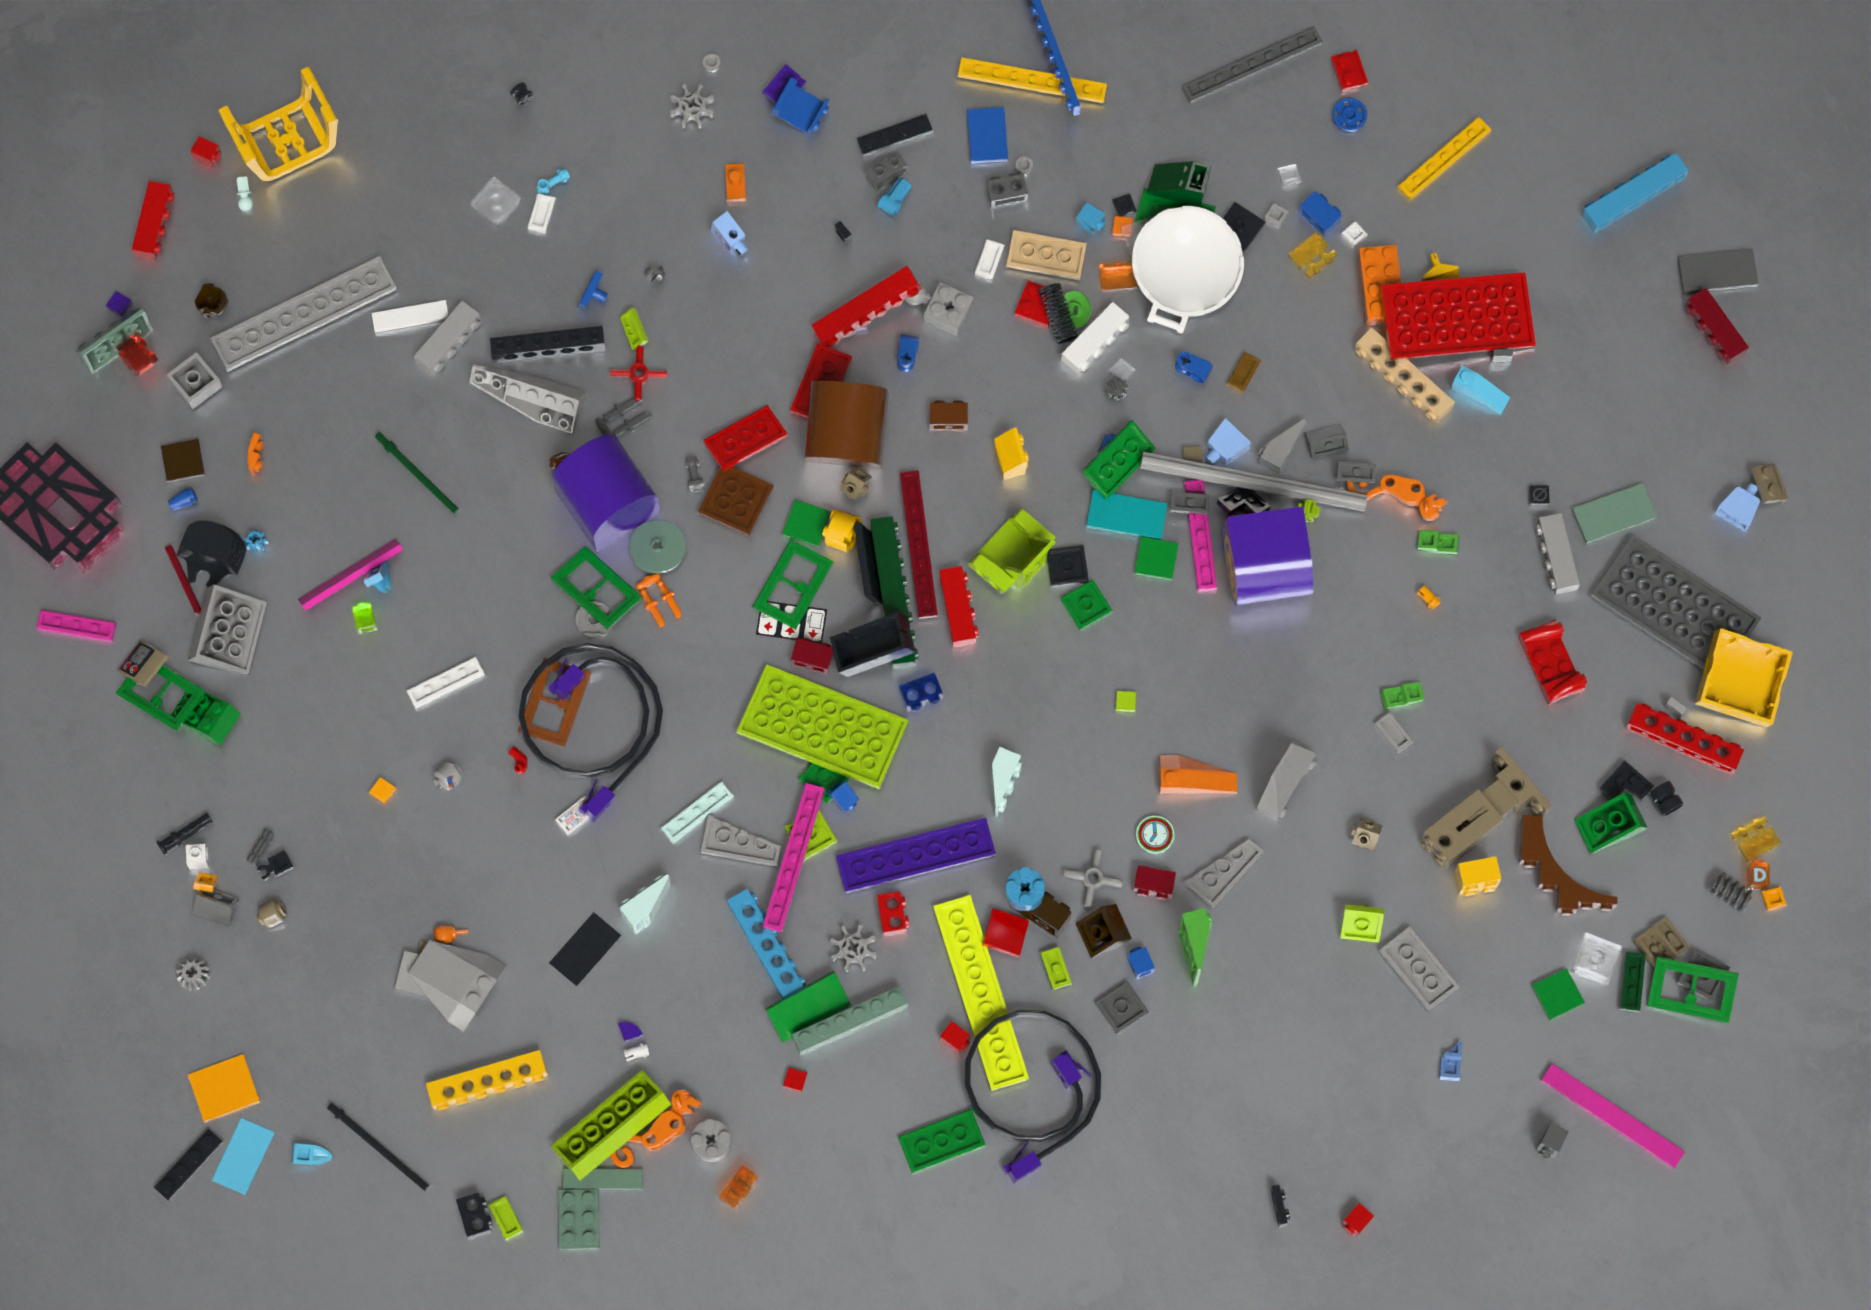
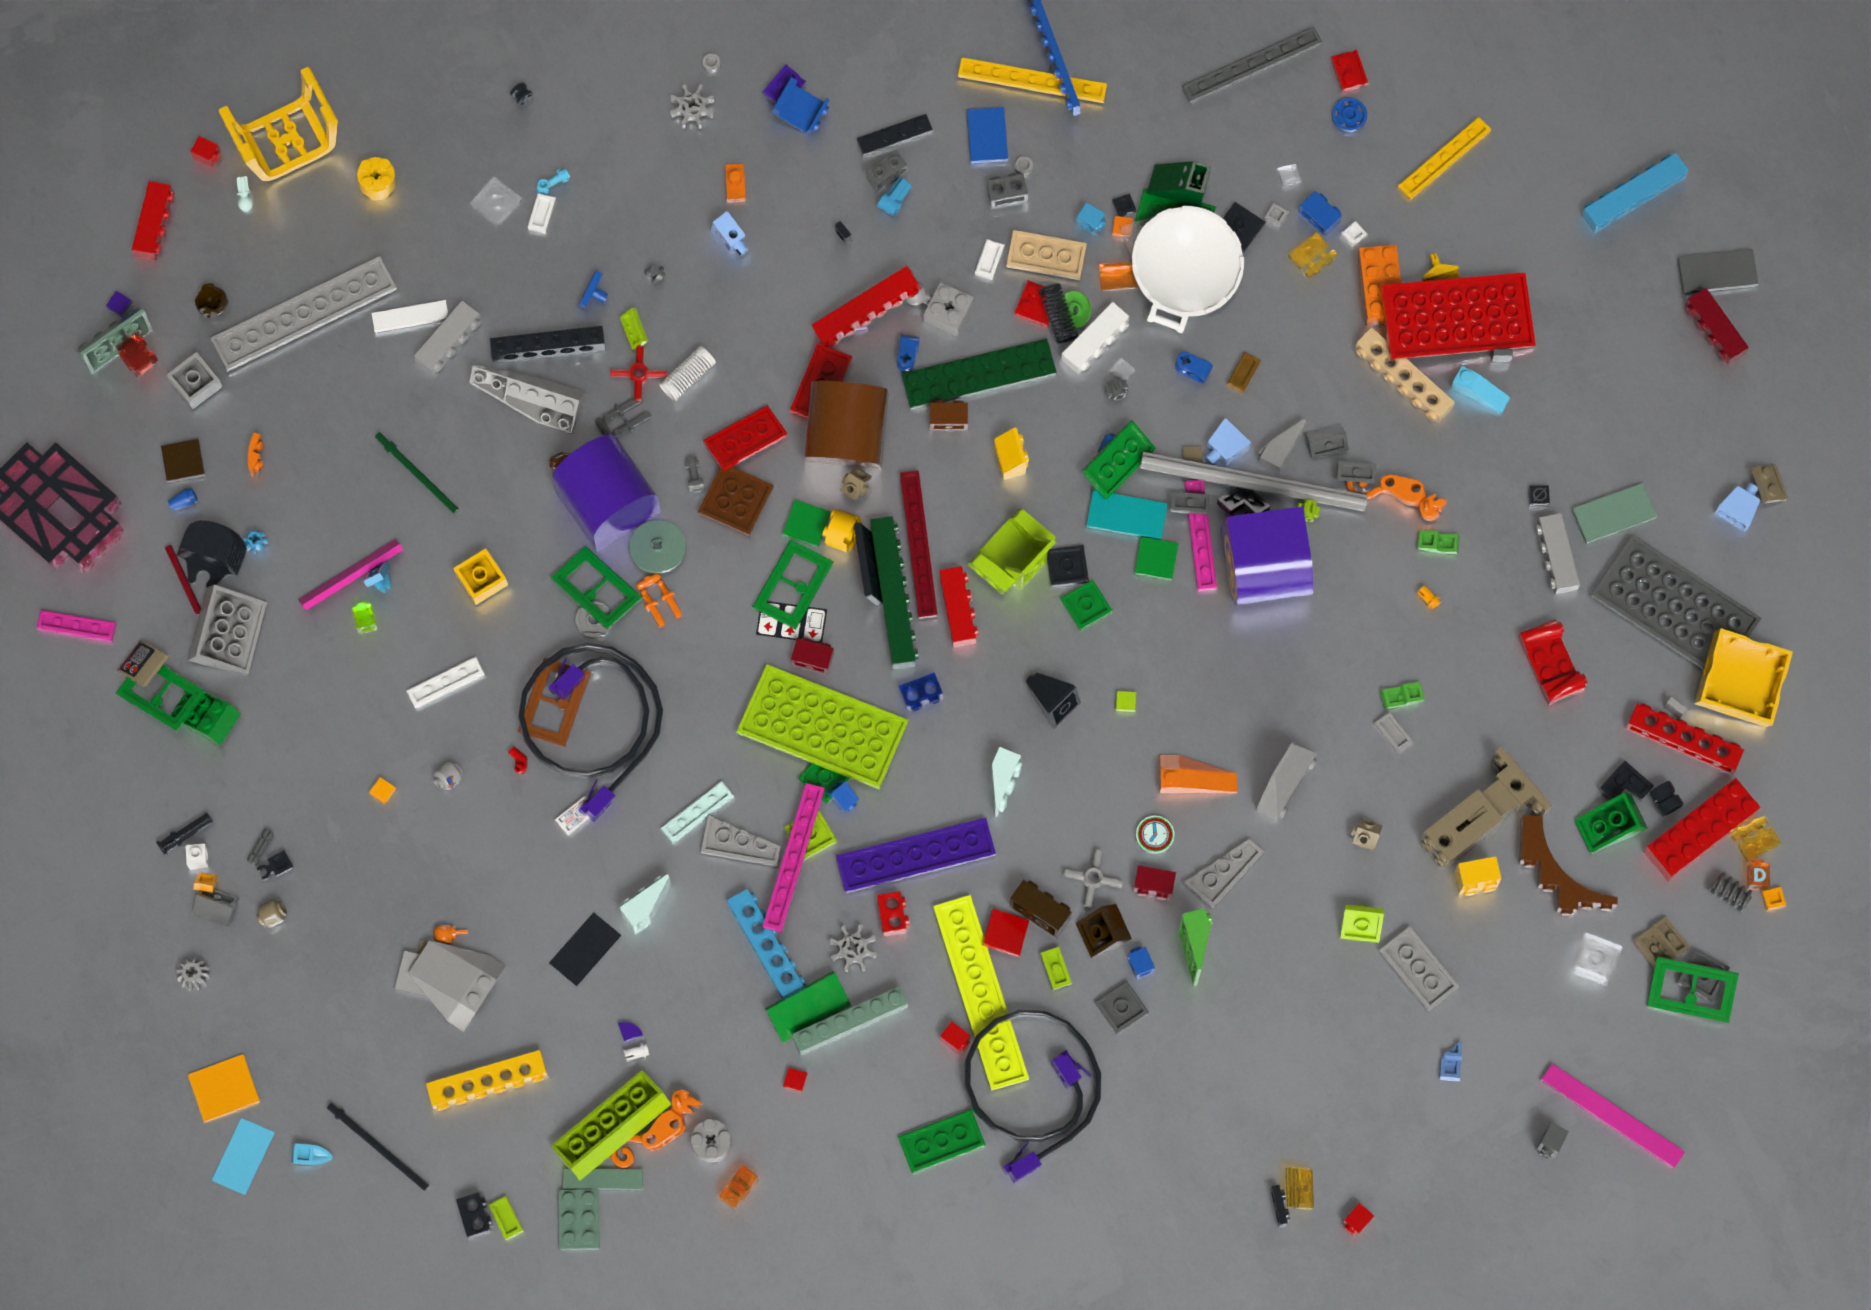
(188, 1164): black plate -> none
(376, 168): none -> yellow brick
(480, 576): none -> yellow brick
(666, 385): none -> white piece
(875, 644): black piece -> none
(979, 373): none -> dark green plate
(1025, 900): dark azure brick -> none
(1053, 697): none -> black slope
(1299, 1188): none -> clear yellow plate
(1558, 994): green tile -> none
(1632, 982): dark green plate -> none
(1702, 829): none -> red brick

